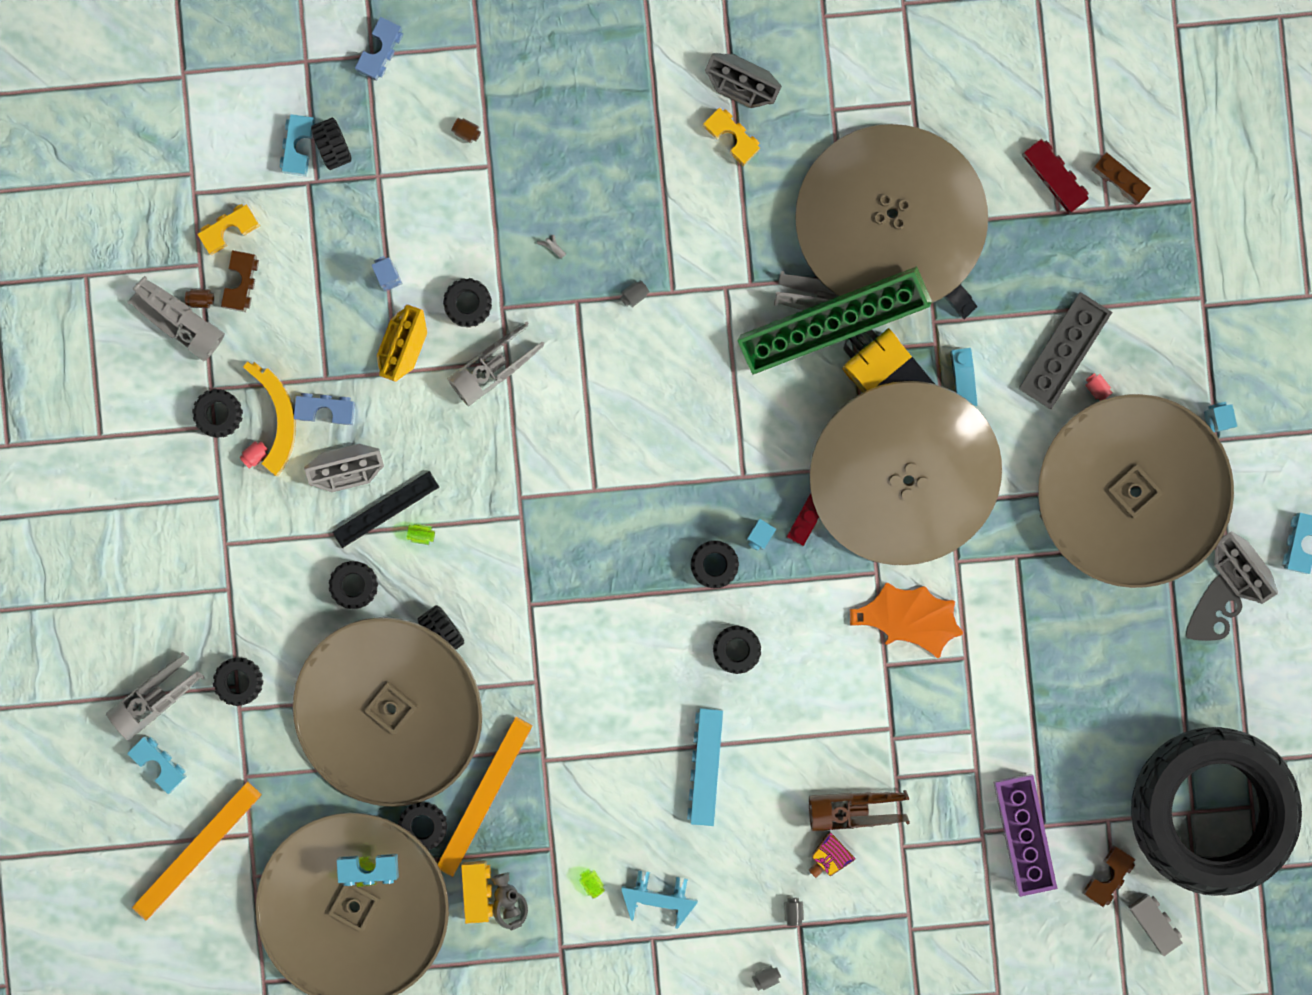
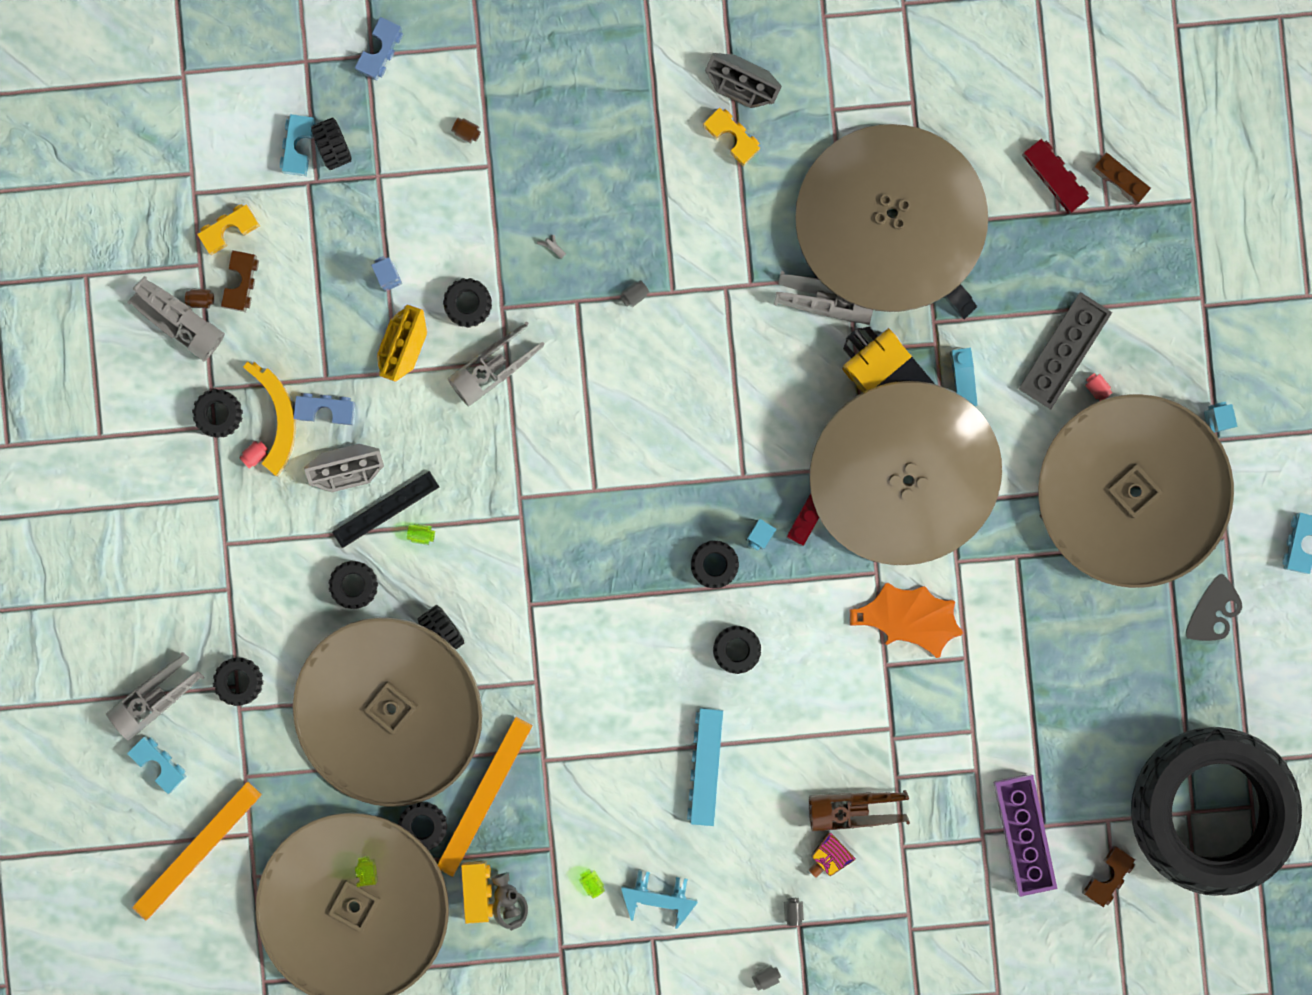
(350, 871): medium azure arch -> none
(834, 320): green brick -> none
(1156, 924): light grey brick -> none
(1244, 569): light grey wedge -> none

